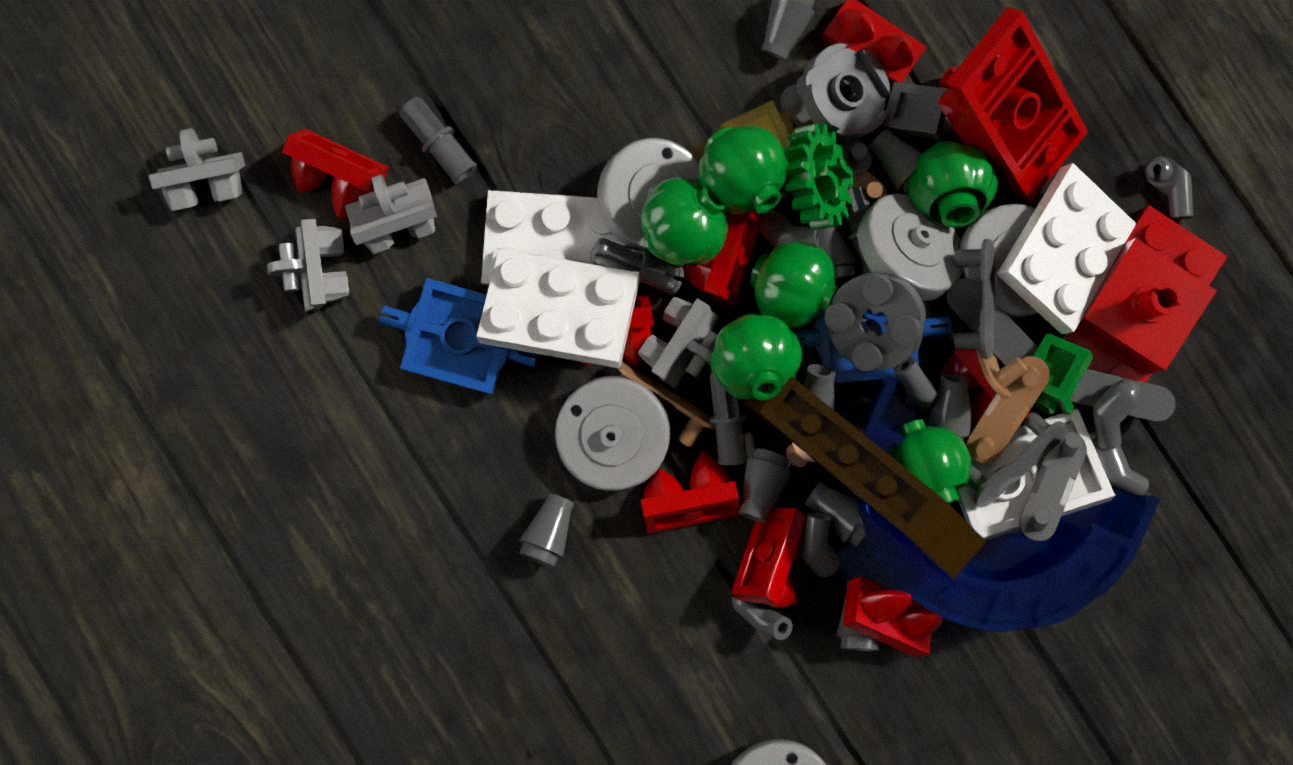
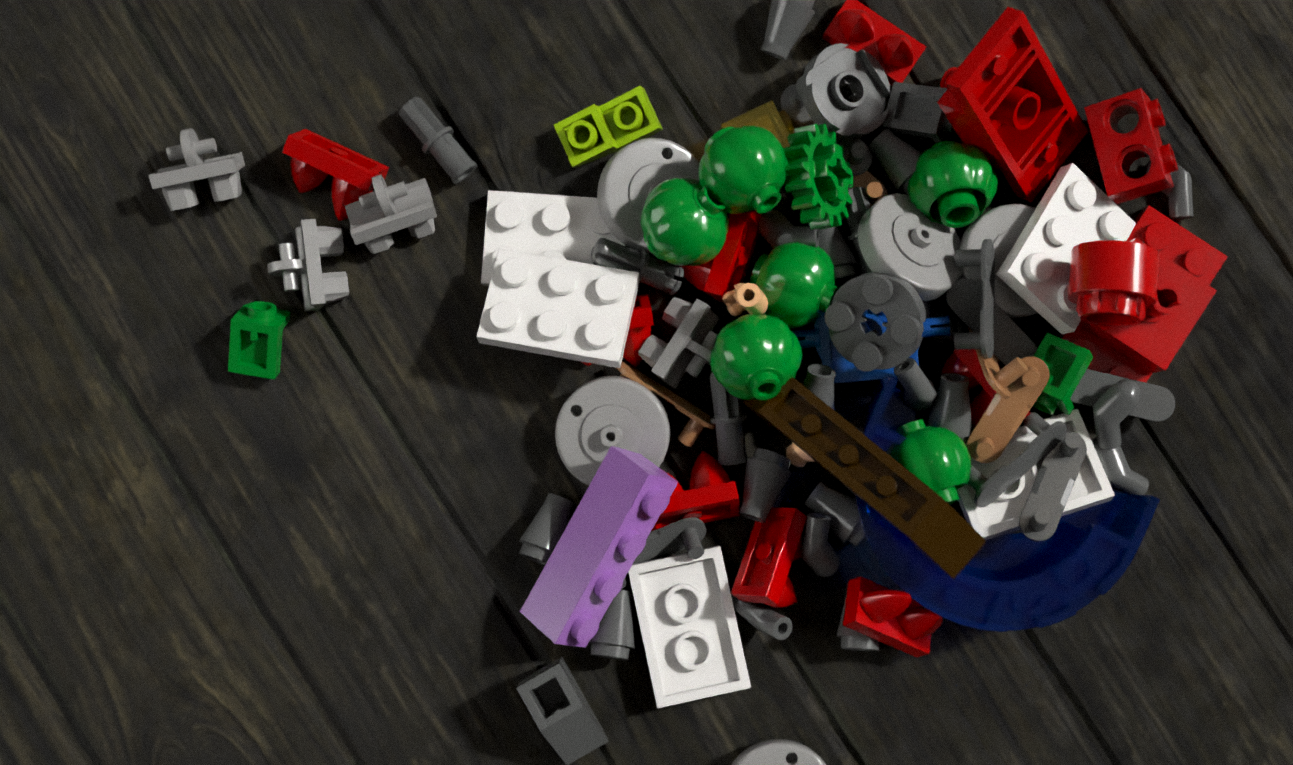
(257, 339): none -> green bracket
(444, 339): blue plate -> none
(561, 711): none -> dark grey slope
(598, 547): none -> medium lavender brick
(608, 127): none -> lime slope
(615, 630): none -> dark grey cone
(673, 538): none -> dark grey piece
(688, 627): none -> white plate
(745, 297): none -> light nougat arm
(1113, 281): none -> red piece
(1119, 150): none -> red brick

